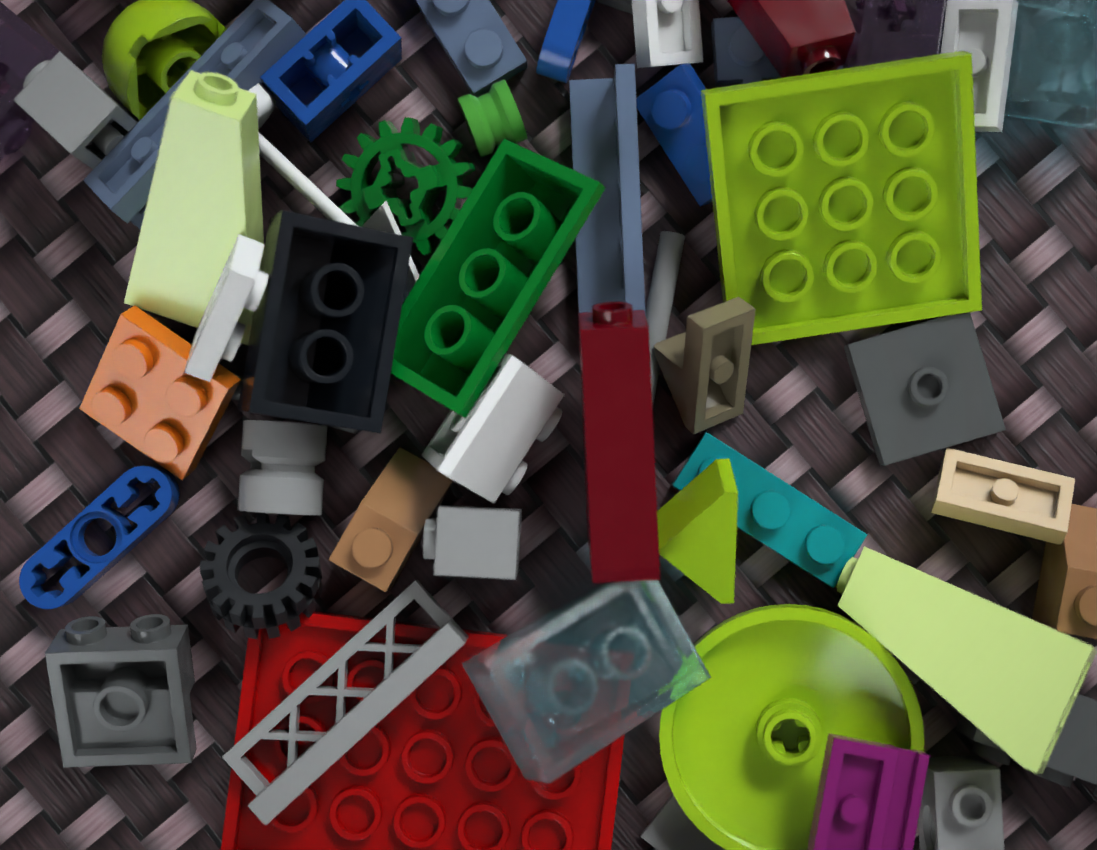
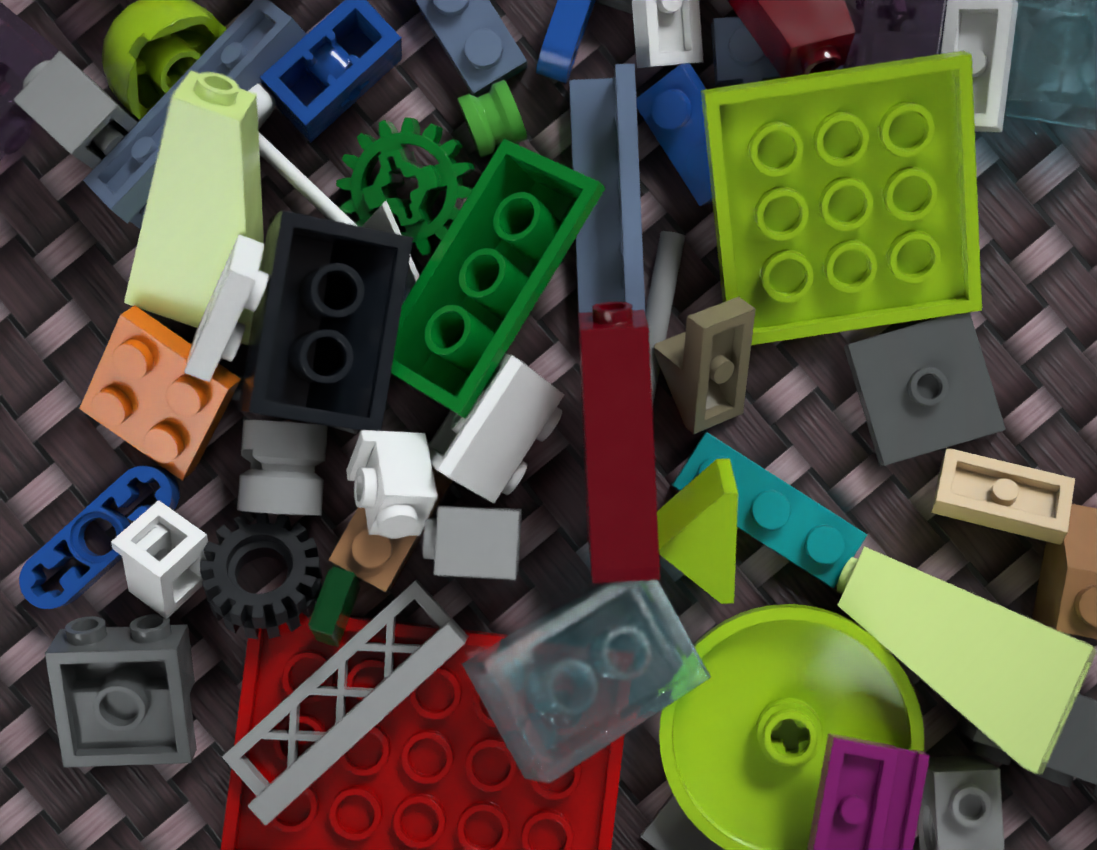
(162, 558): none -> white brick
(334, 606): none -> dark green tile
(393, 482): none -> white brick

